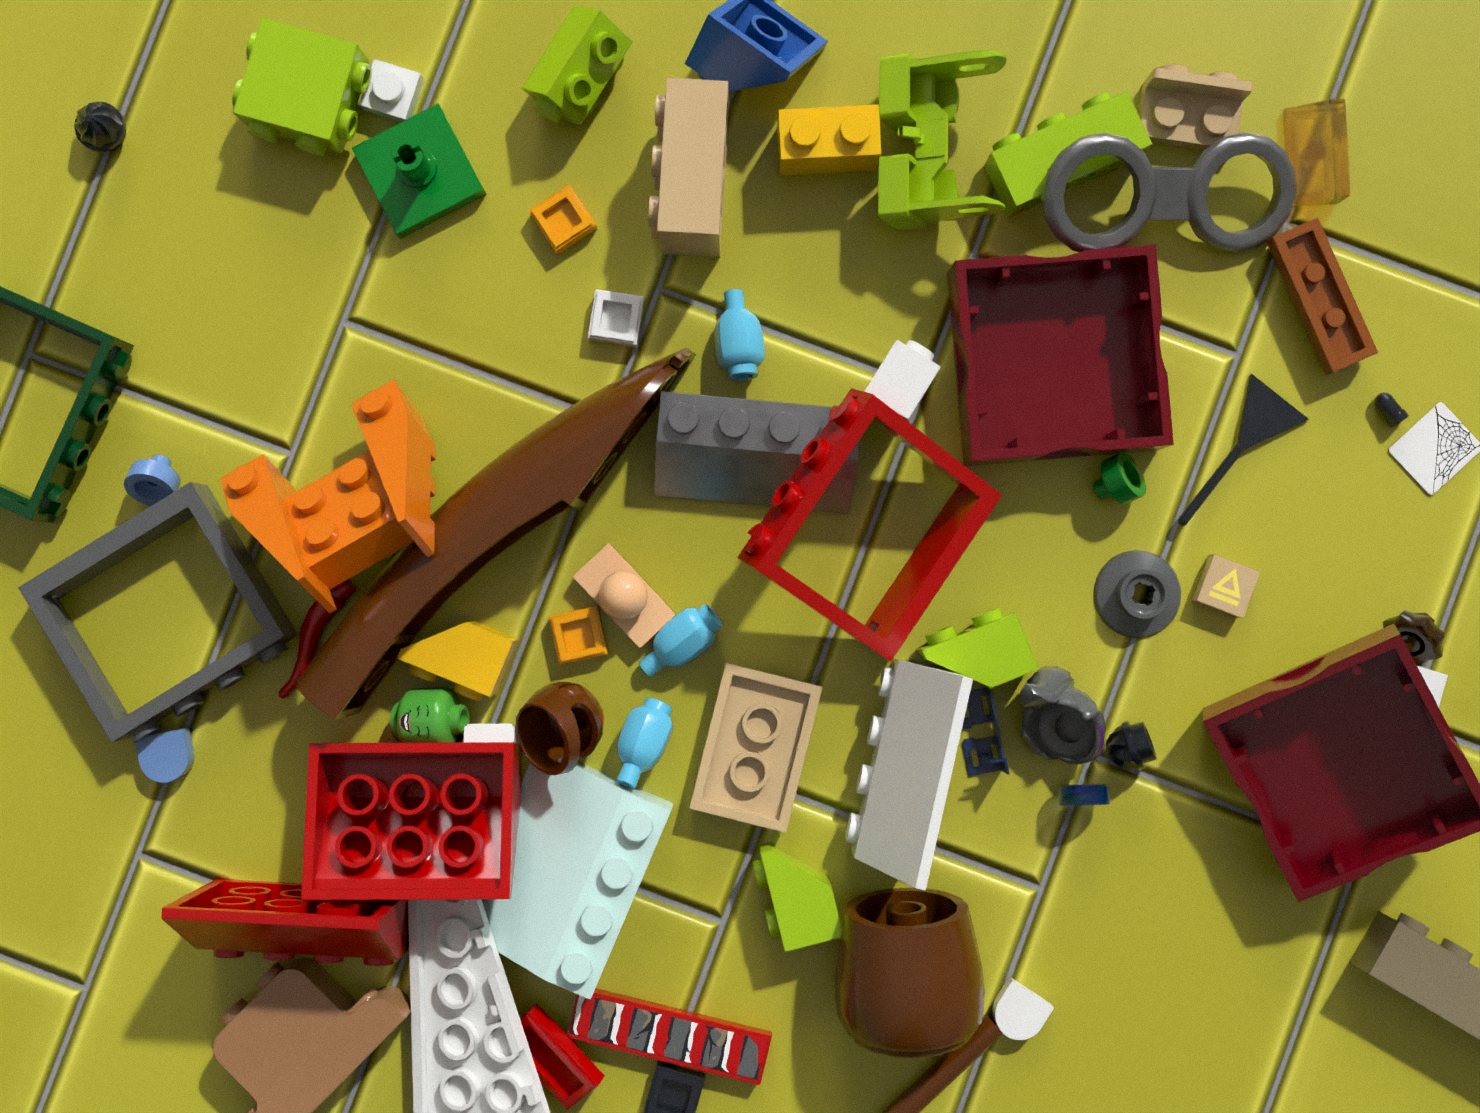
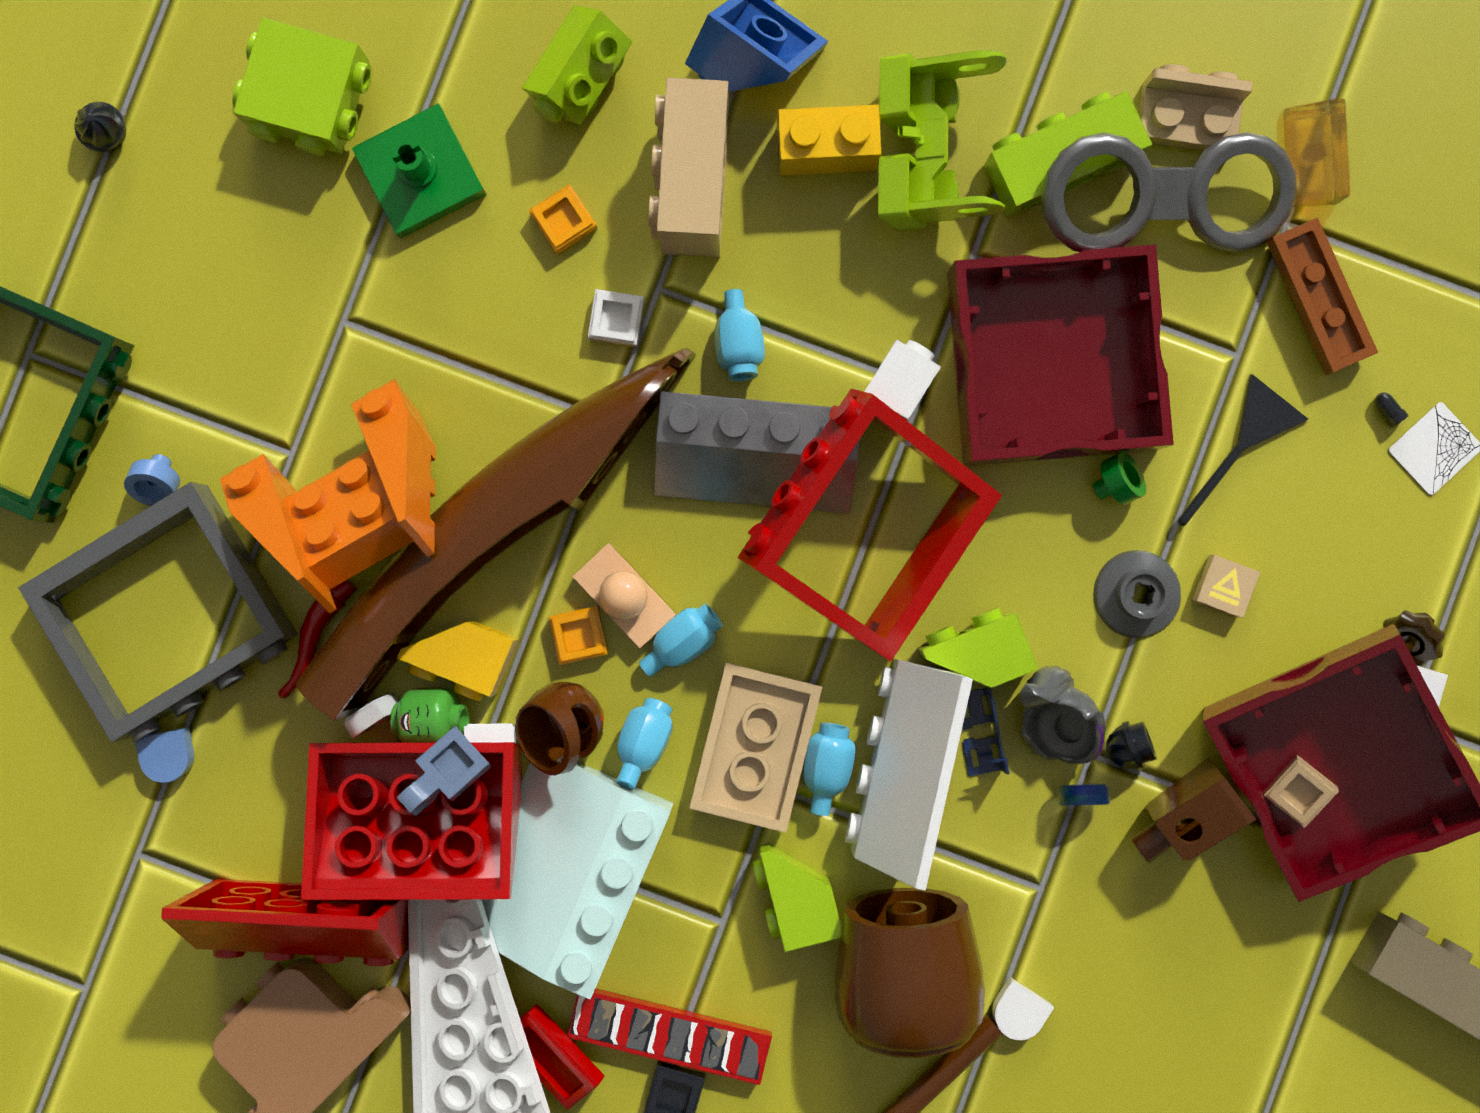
(370, 715): none -> white tile
(392, 91): white plate -> none
(448, 767): none -> sand blue plate
(828, 765): none -> medium azure plant
(1211, 810): none -> reddish brown torso
(1300, 791): none -> tan tile

